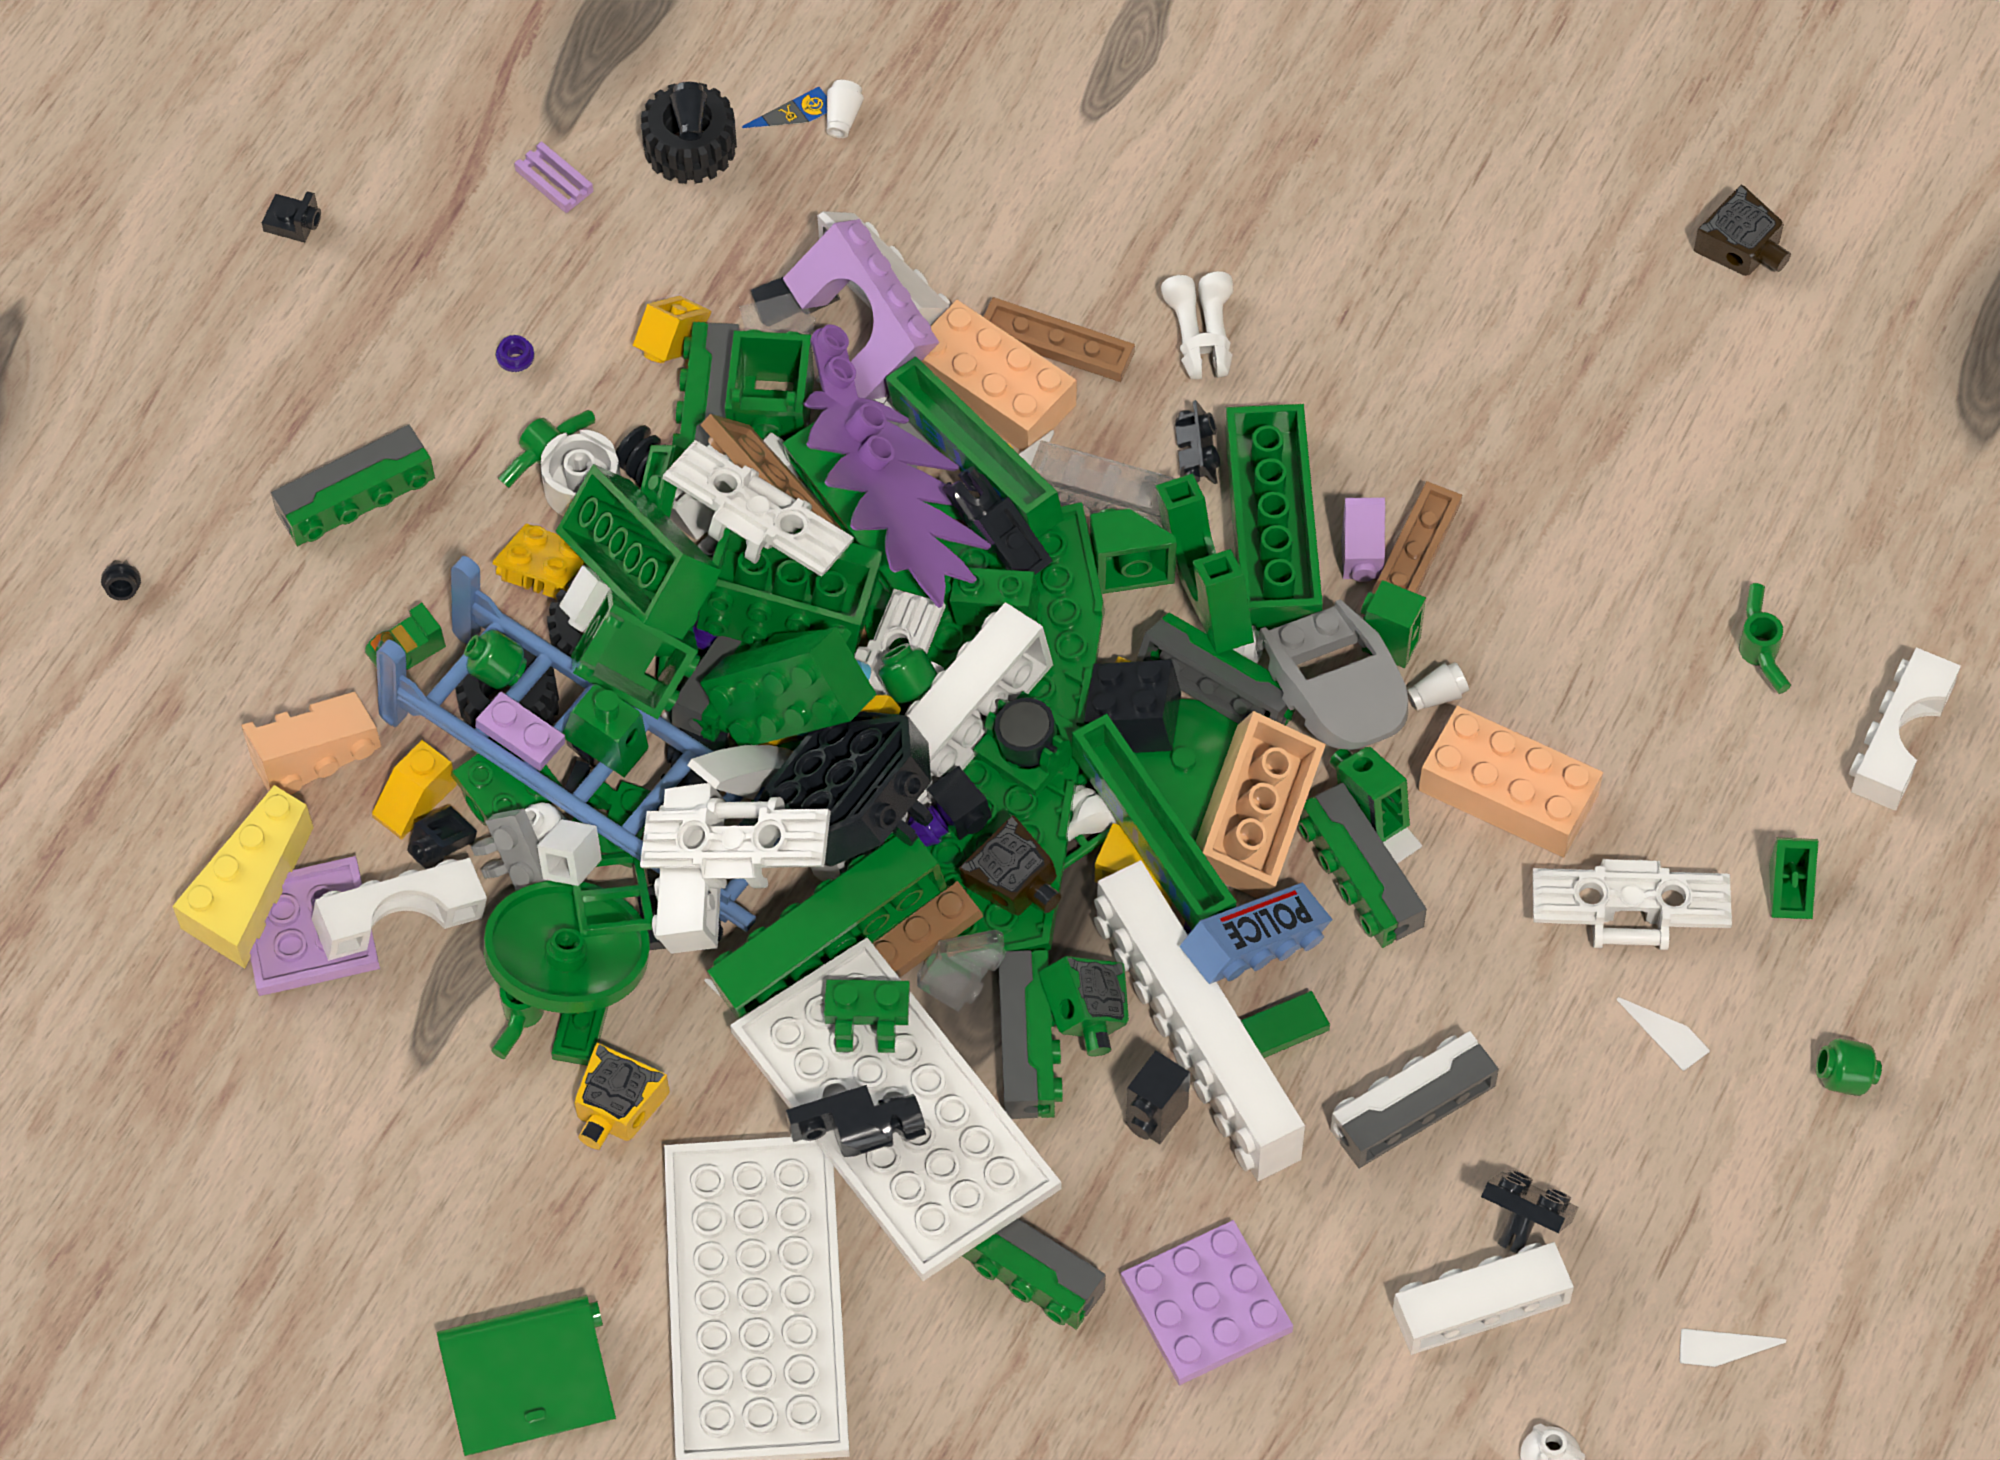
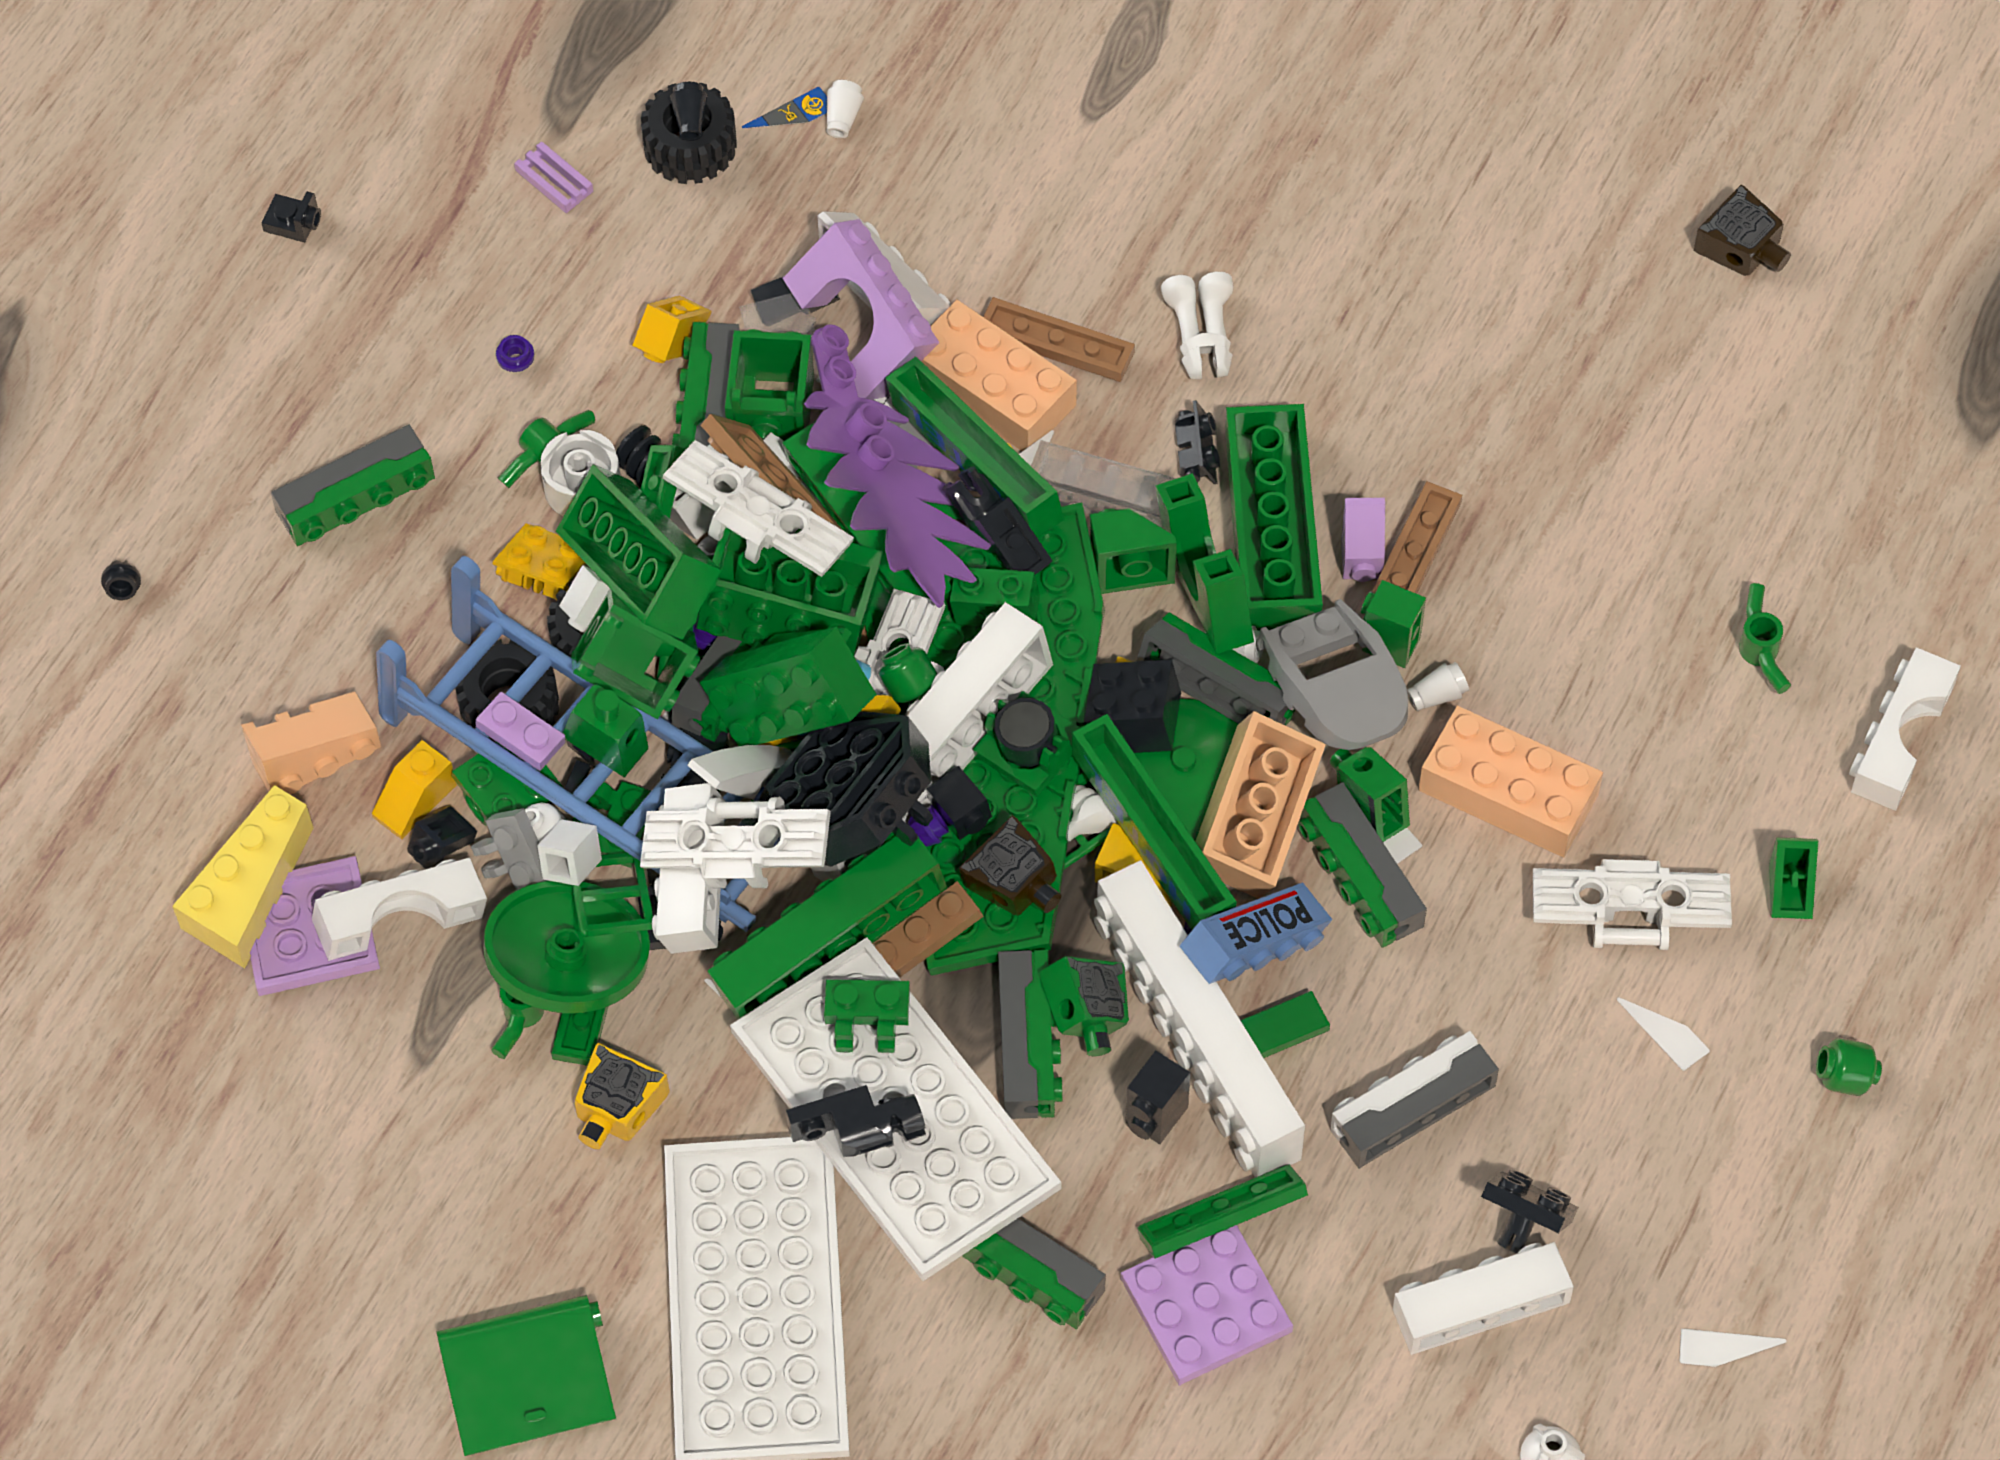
(417, 635): green leg -> none
(495, 659): green head -> none
(958, 965): clear slope -> none
(1222, 1211): none -> green tile

